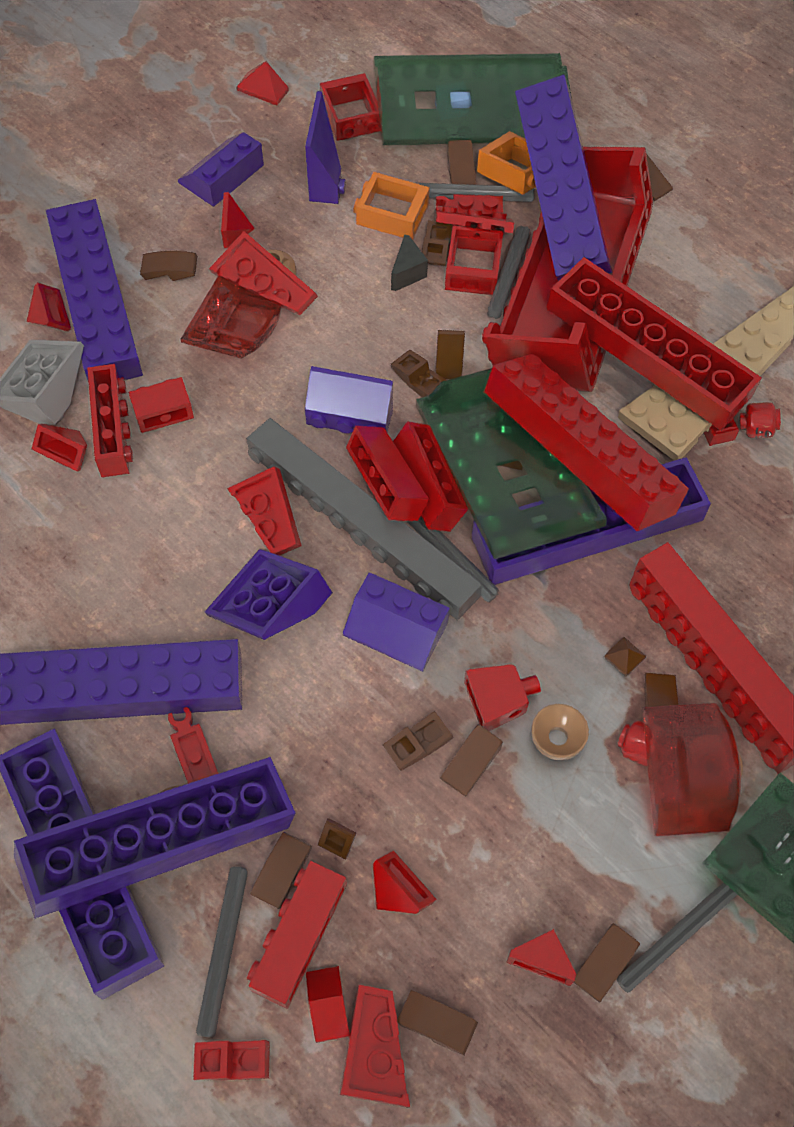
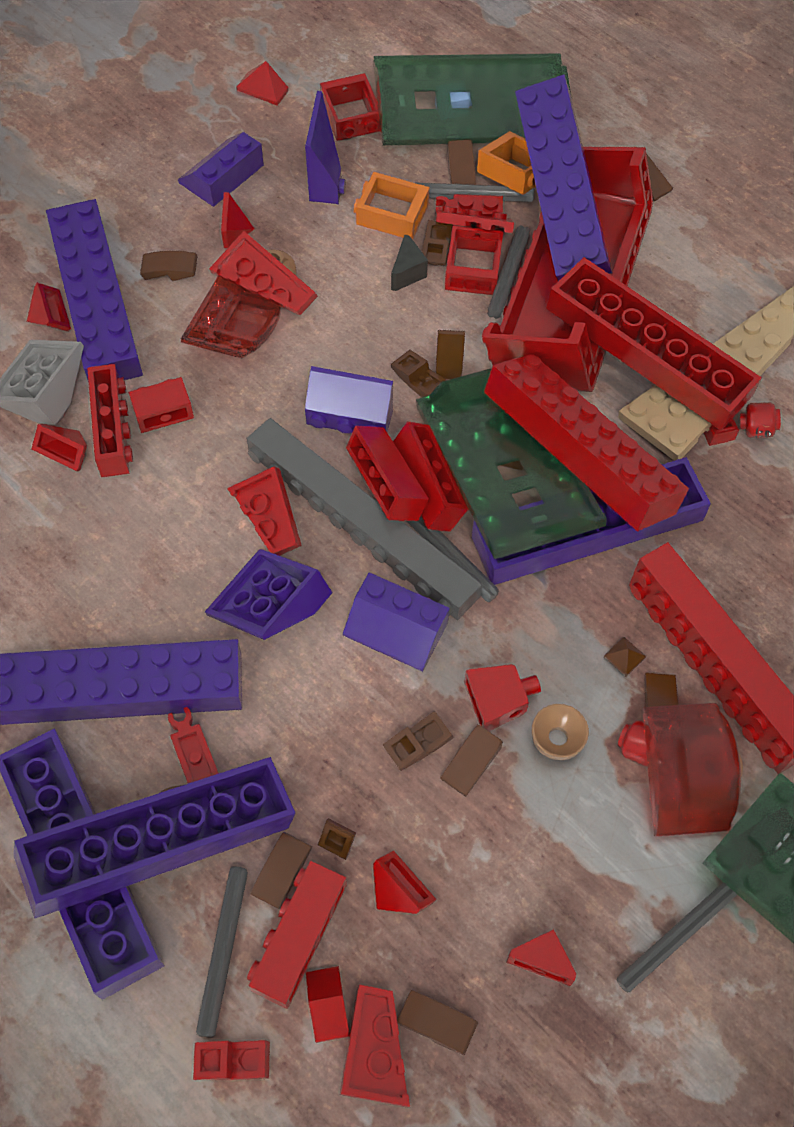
(606, 962): reddish brown slope -> none

